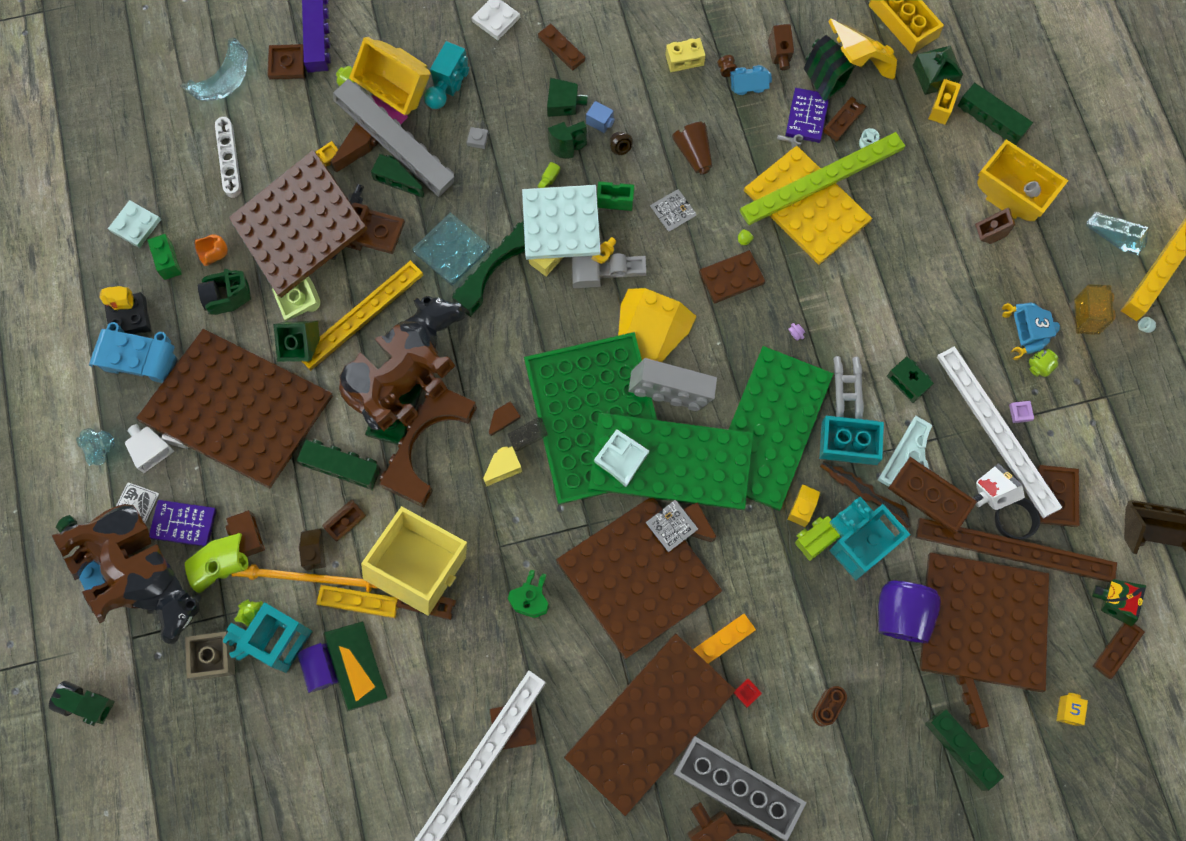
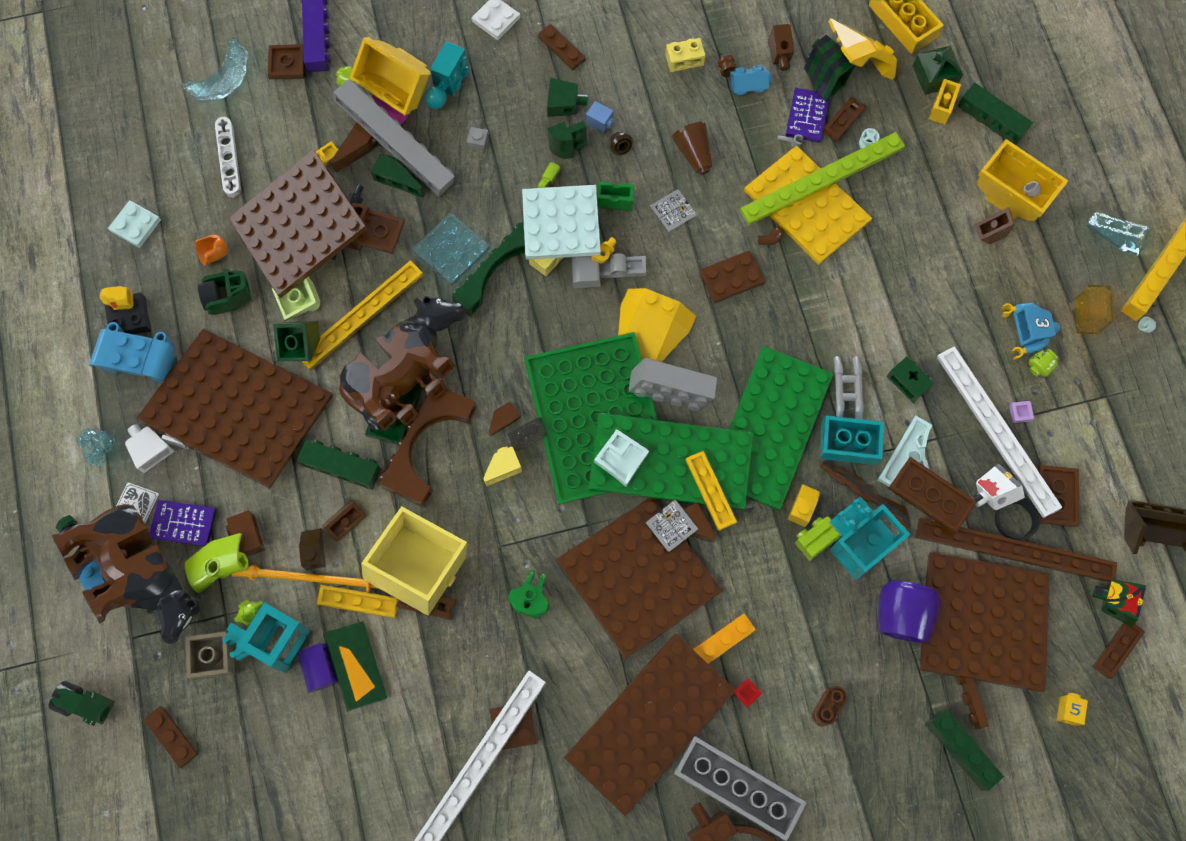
(164, 256): green brick -> none
(170, 737): none -> reddish brown plate
(711, 490): none -> yellow tile
(745, 237): lime hinge -> none
(772, 238): none -> reddish brown arm
(796, 331): lavender plate -> none

